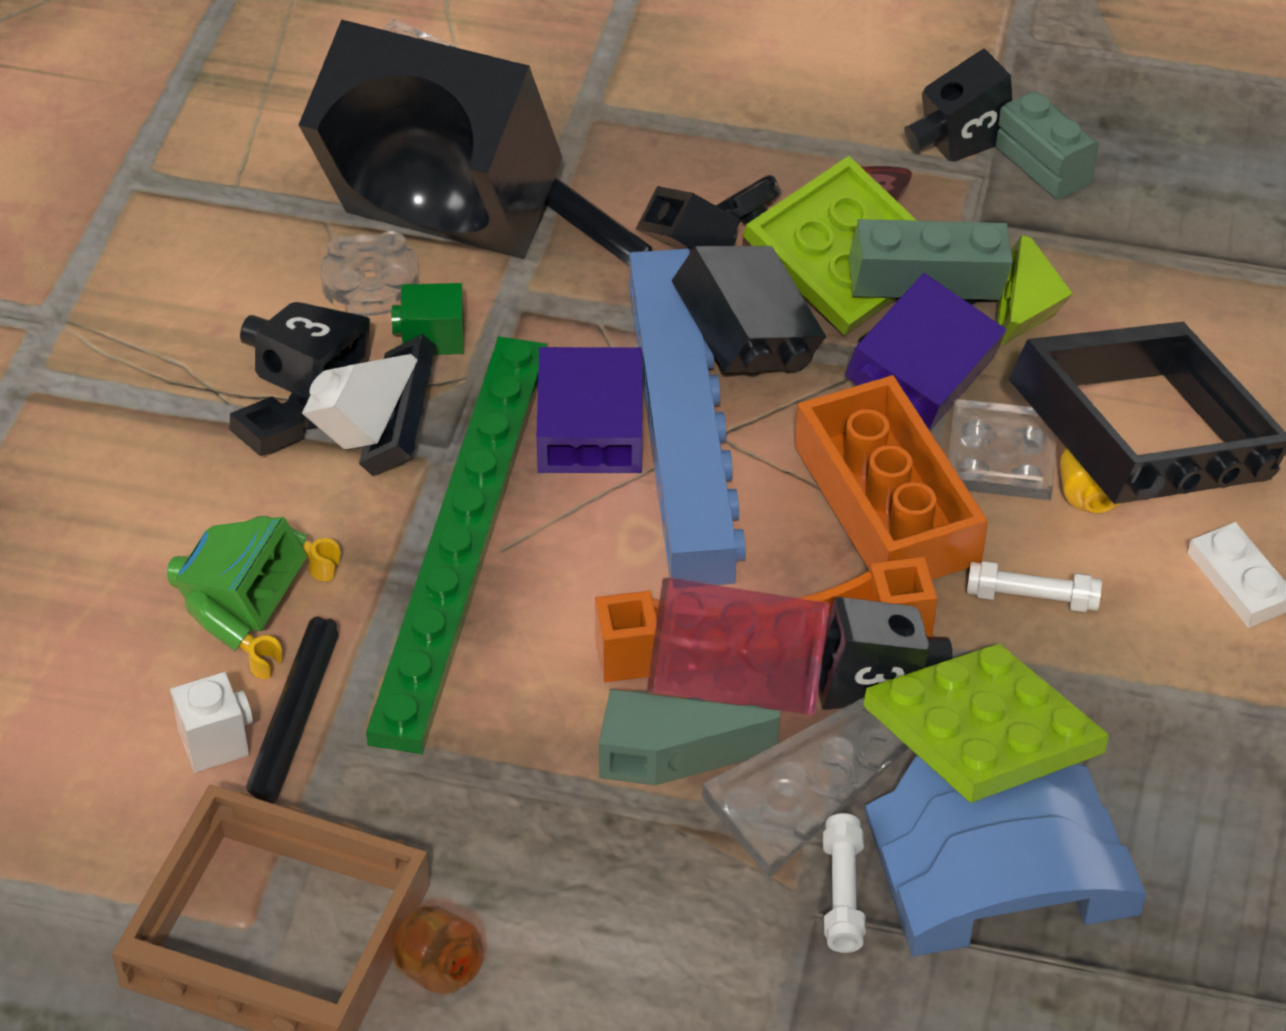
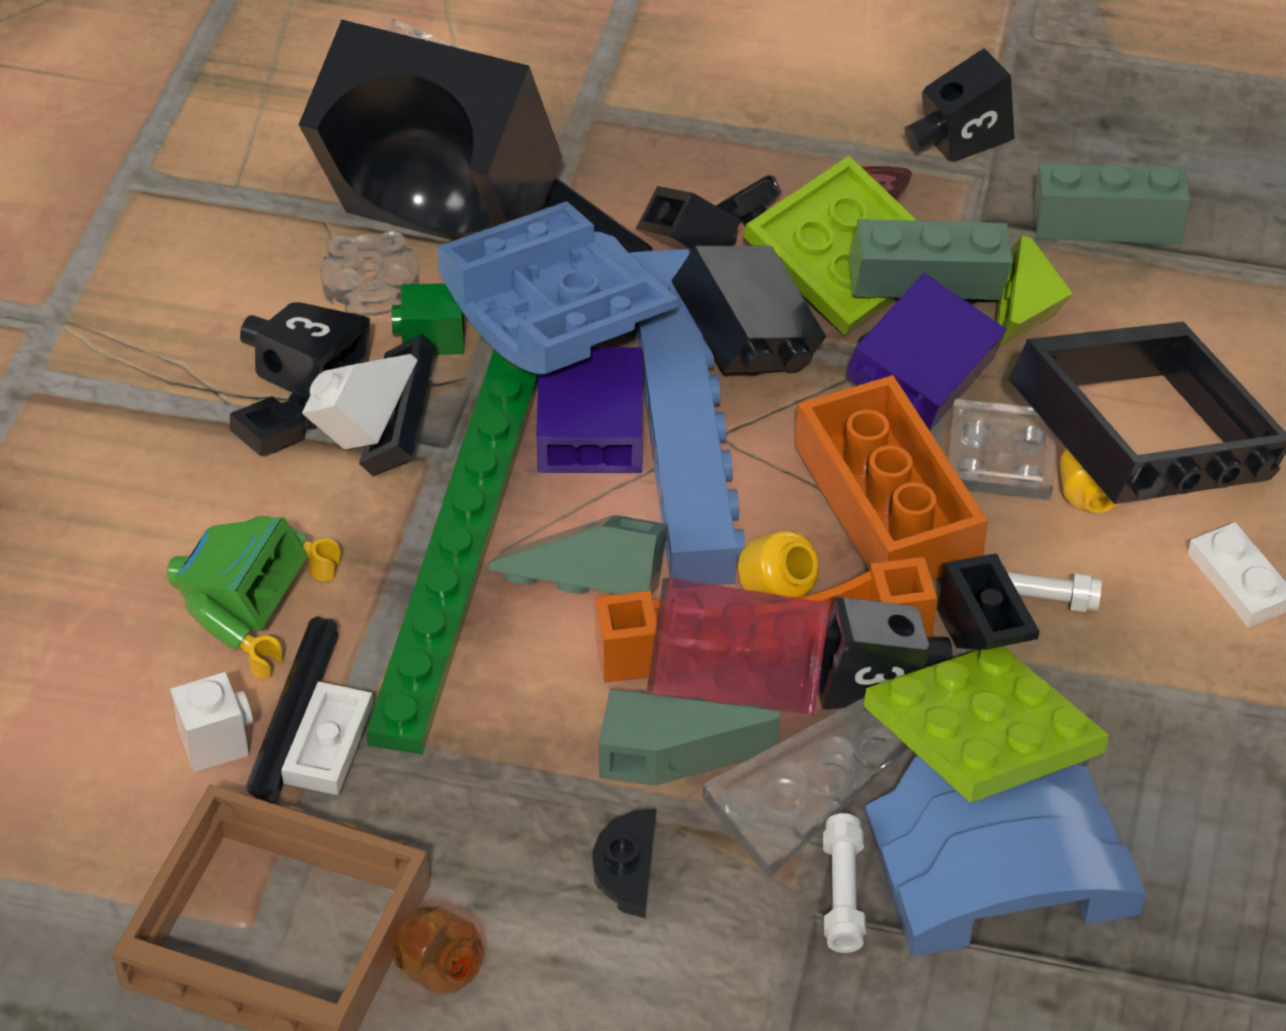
(327, 738): none -> white plate
(549, 287): none -> medium blue slope
(603, 555): none -> sand green slope
(624, 860): none -> black plate
(779, 564): none -> yellow head
(983, 605): none -> black slope
(1047, 144): sand green brick -> none
(1111, 203): none -> sand green brick

